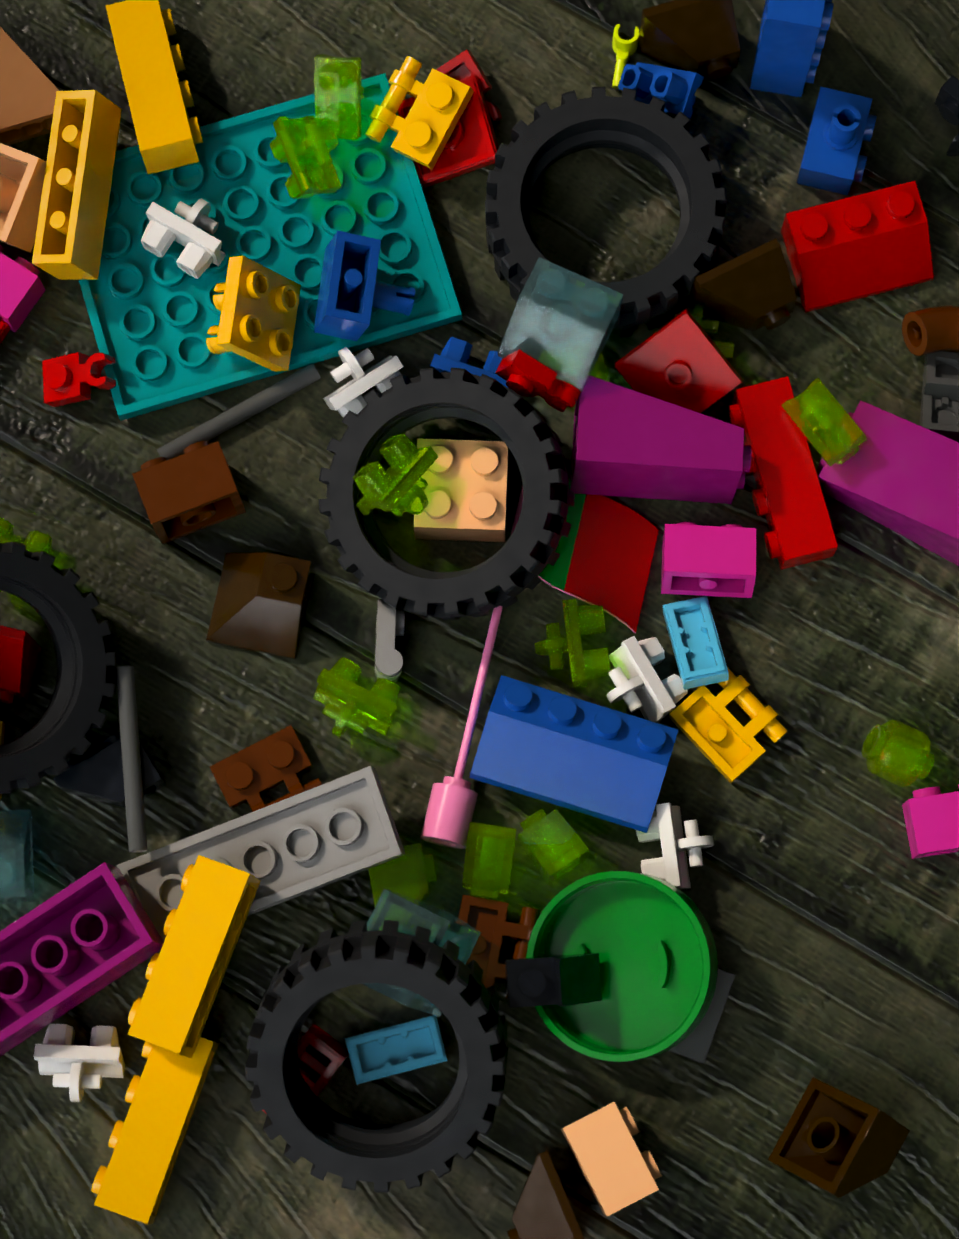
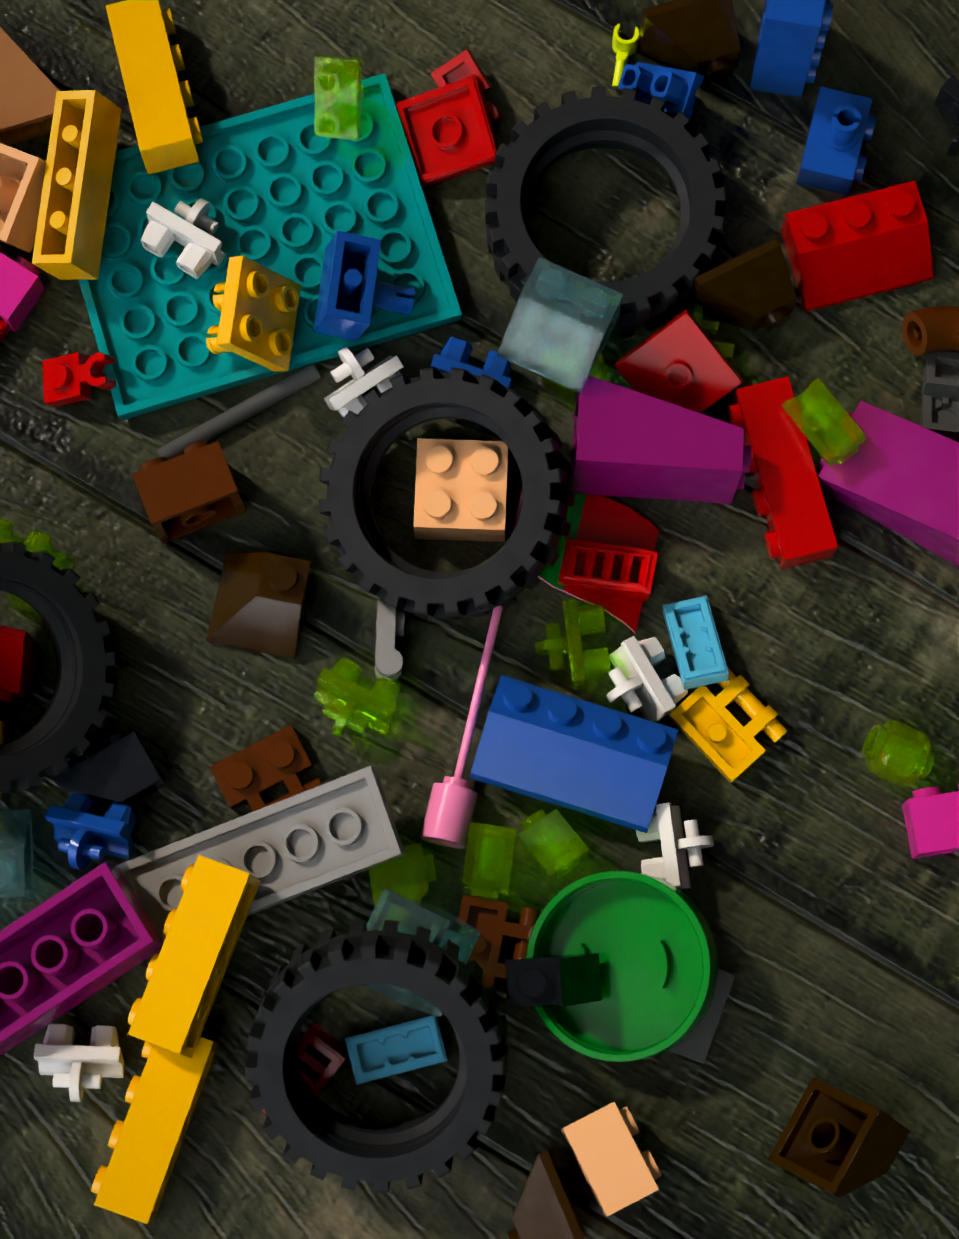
(89, 835): none -> blue hips
(131, 759): dark grey bar -> none
(308, 156): clear neon green hips -> none
(399, 486): clear neon green hips -> none
(431, 117): yellow plate -> none
(533, 378): red plate -> none
(627, 555): none -> red slope
(708, 560): dark pink brick -> none

